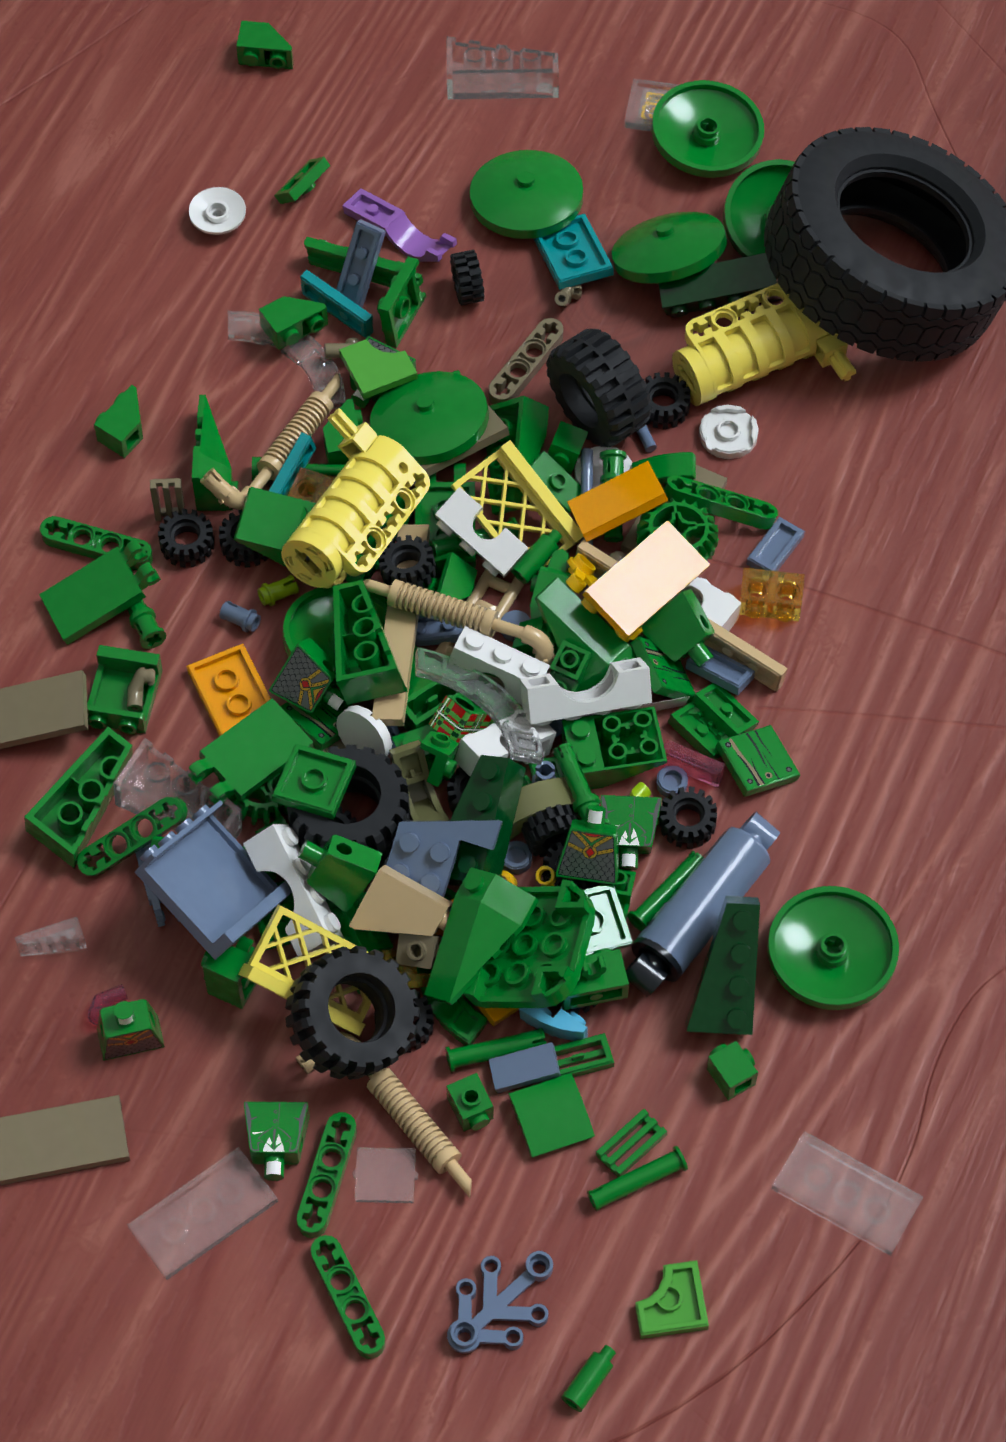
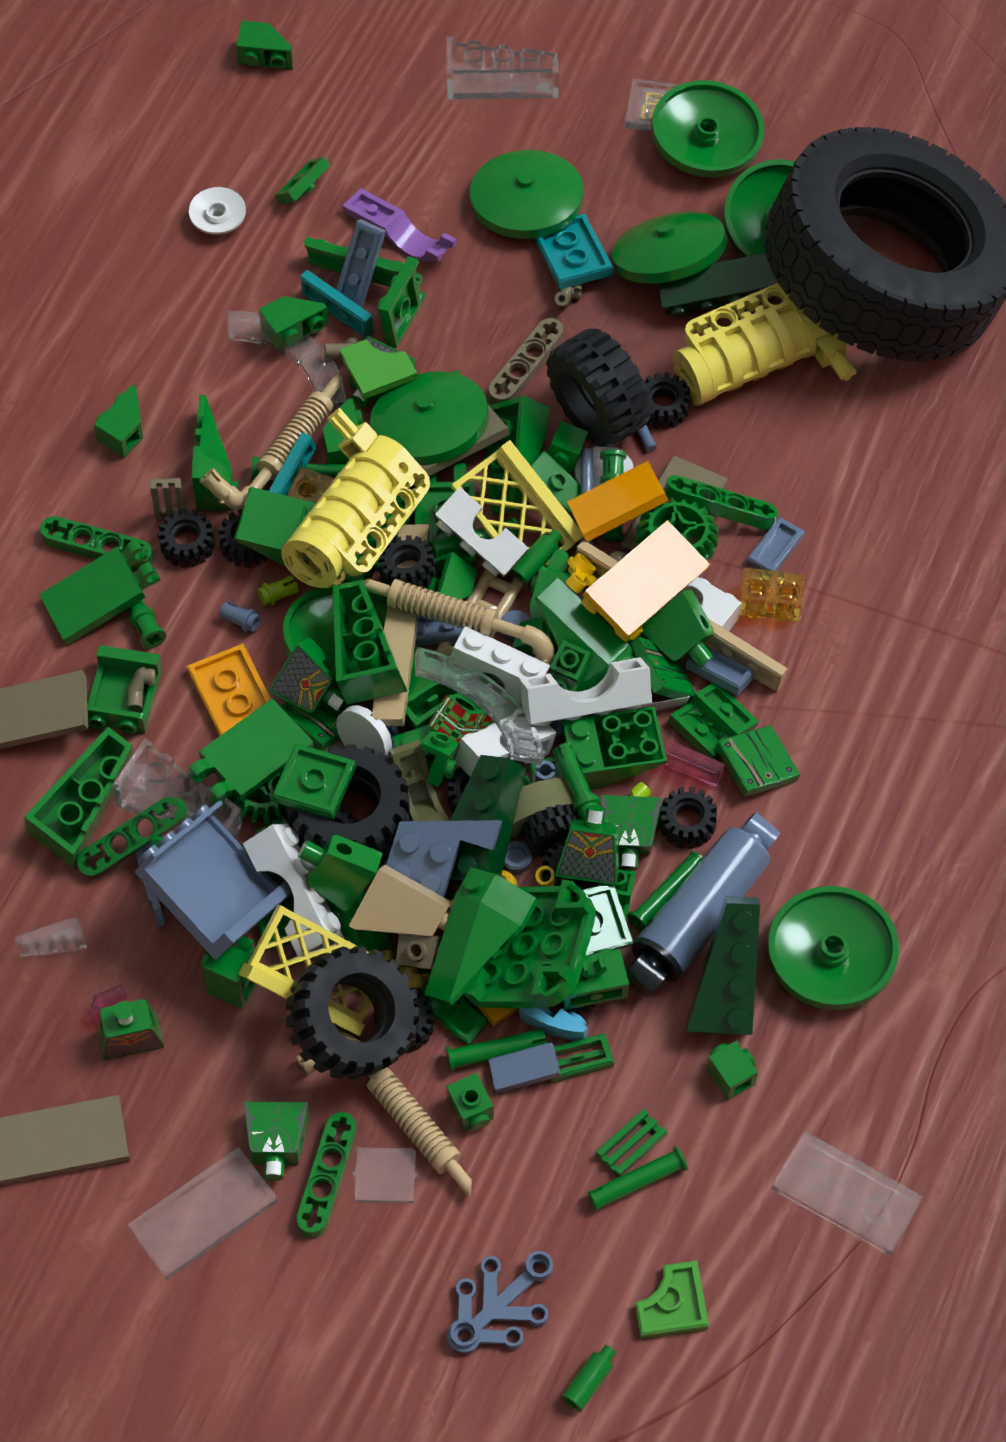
(348, 1296): green beam -> none
(467, 277): black tyre -> none
(551, 1115): green slope -> none
(671, 779): sand blue tile -> none
(672, 464): green slope -> none
(728, 432): white tile -> none

